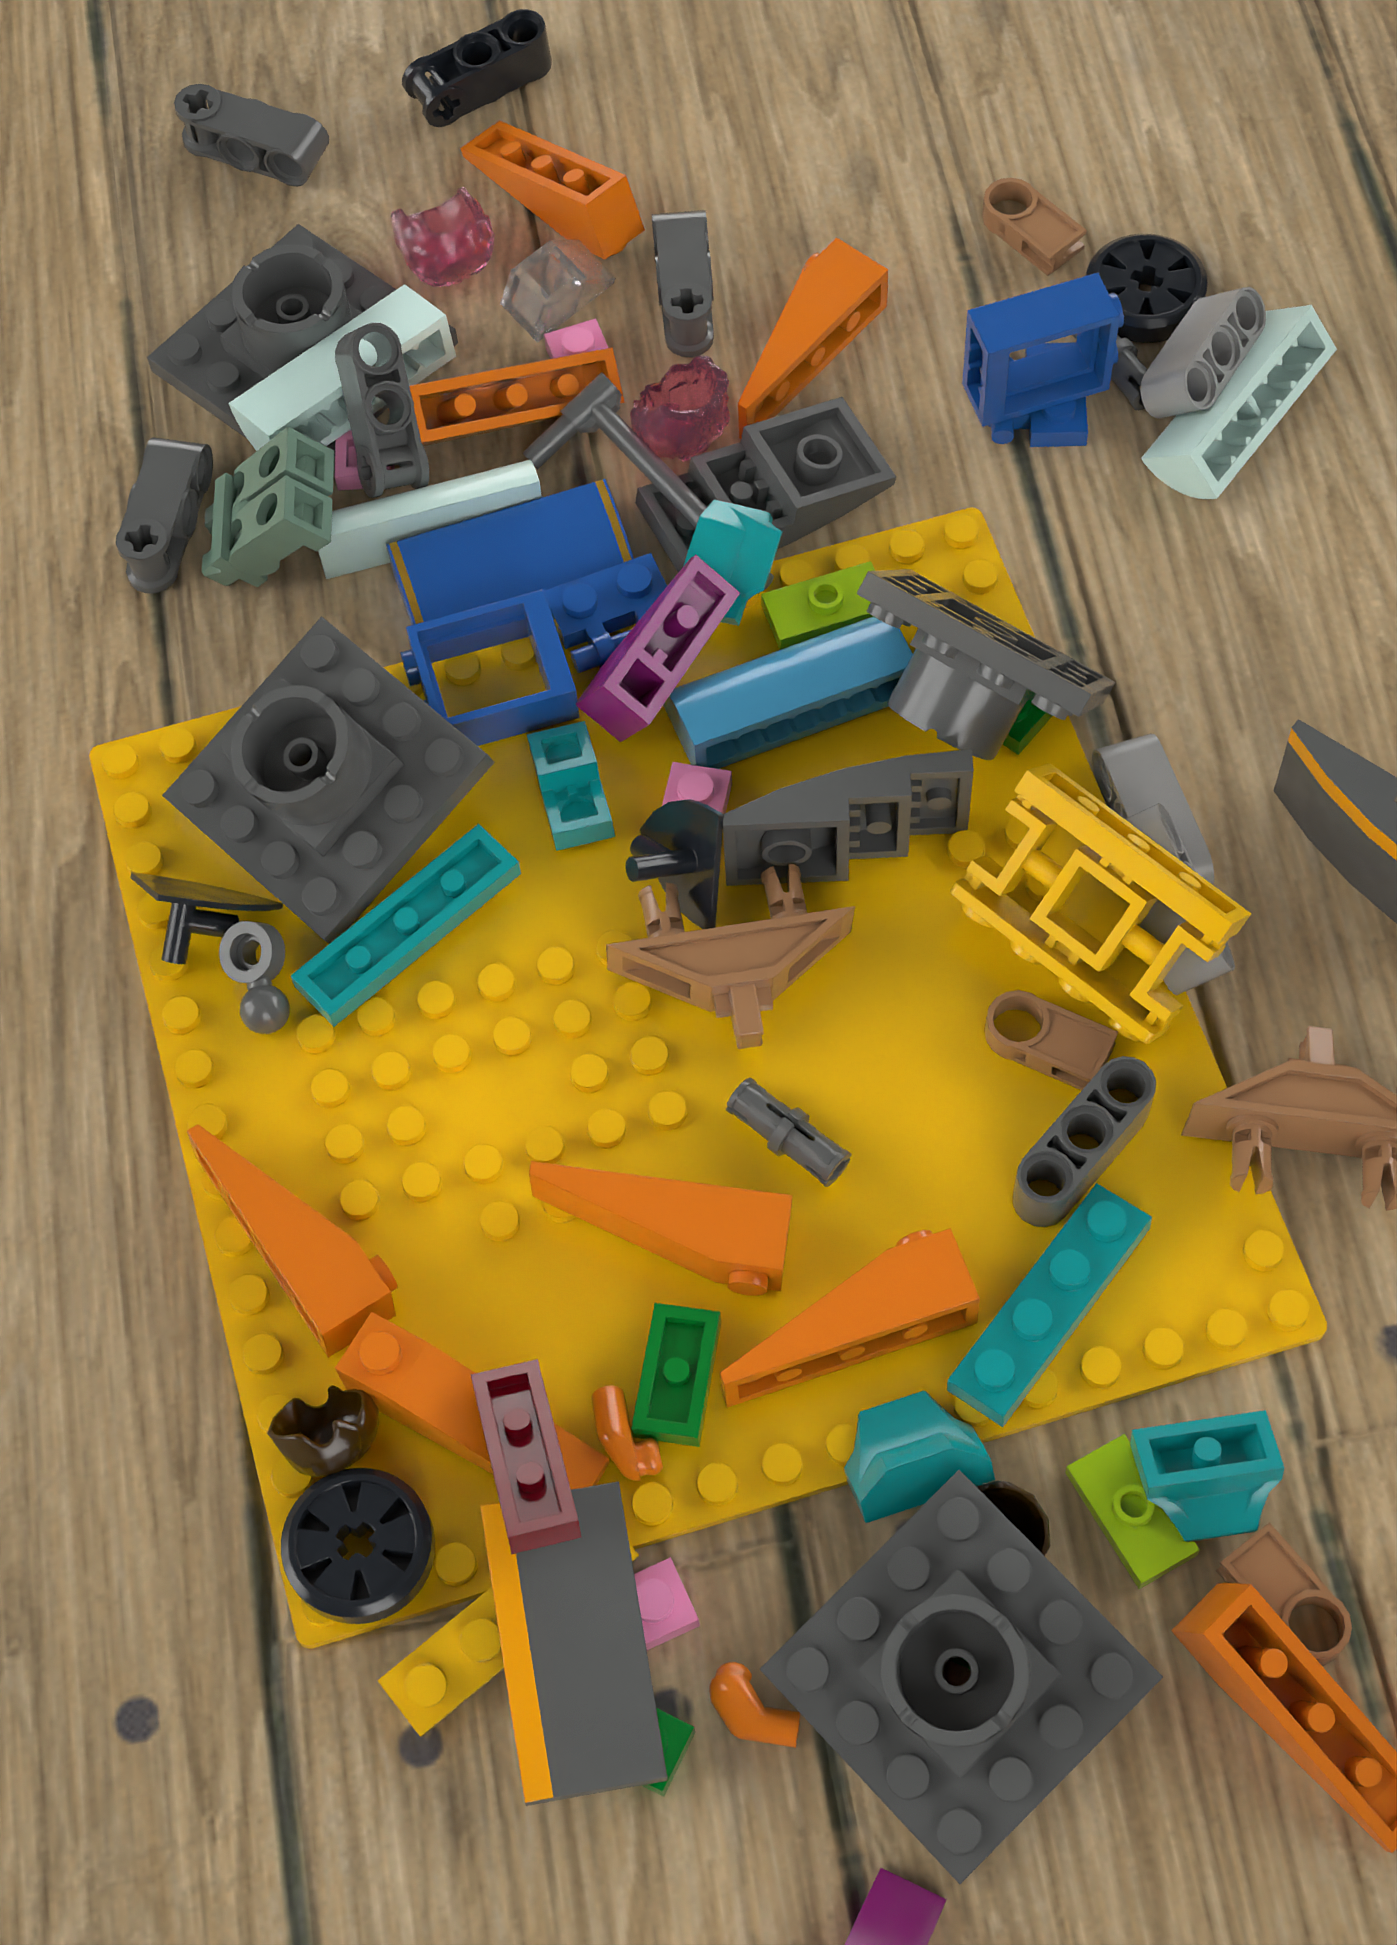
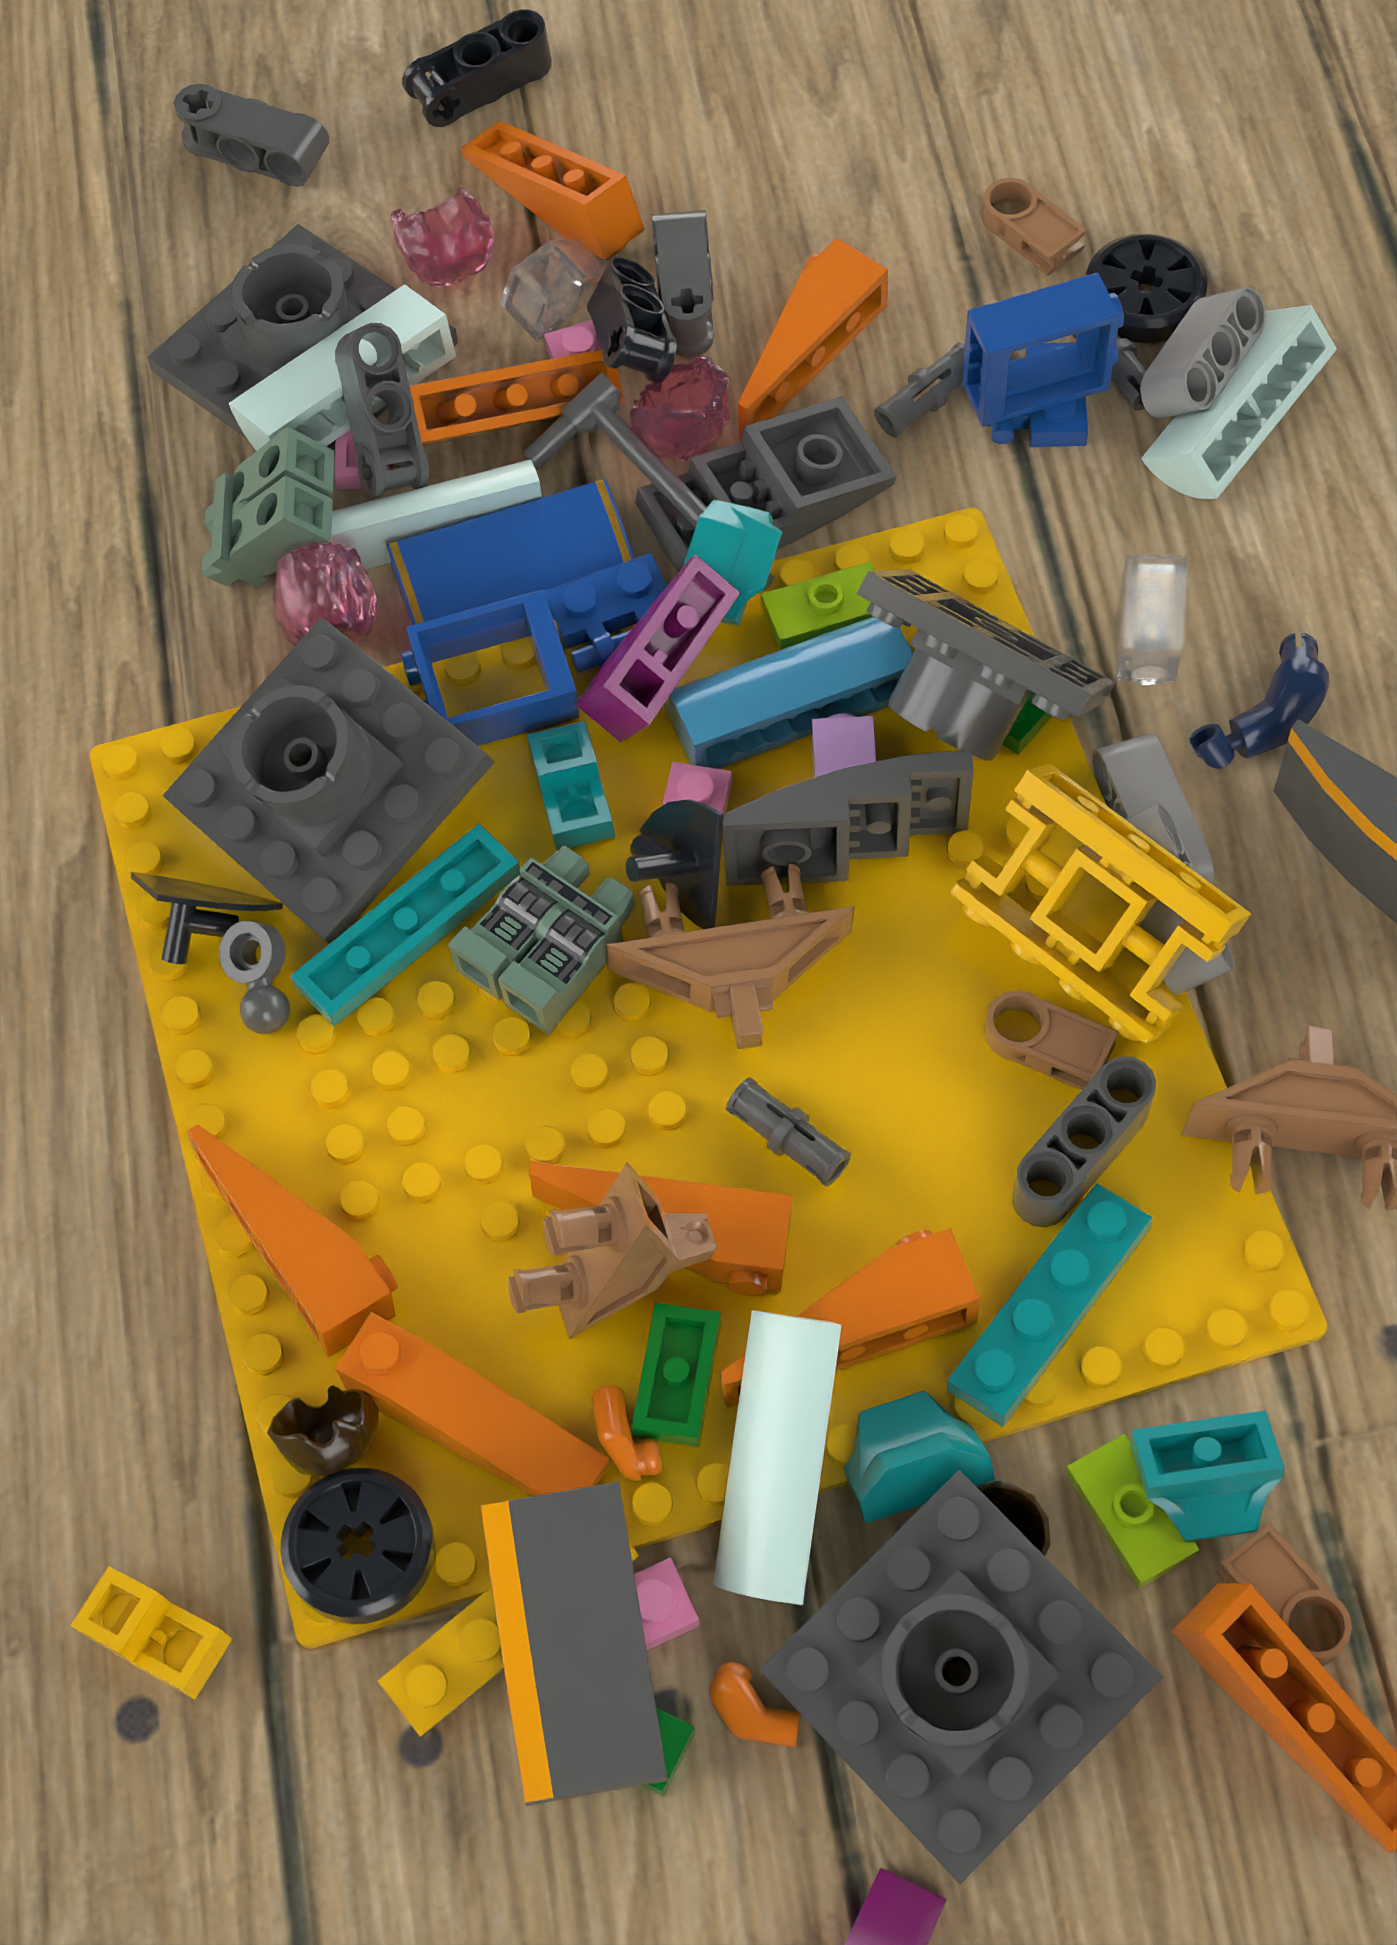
(151, 1632): none -> yellow slope
(163, 511): dark grey piece -> none
(324, 583): none -> clear pink hair
(525, 1457): plate -> none
(544, 938): none -> sand green hips
(613, 1254): none -> medium nougat connector
(632, 321): none -> black piece
(777, 1457): none -> light aqua brick
(842, 742): none -> lavender brick
(902, 411): none -> dark grey pin
(1150, 618): none -> clear slope
(1292, 695): none -> dark blue arm

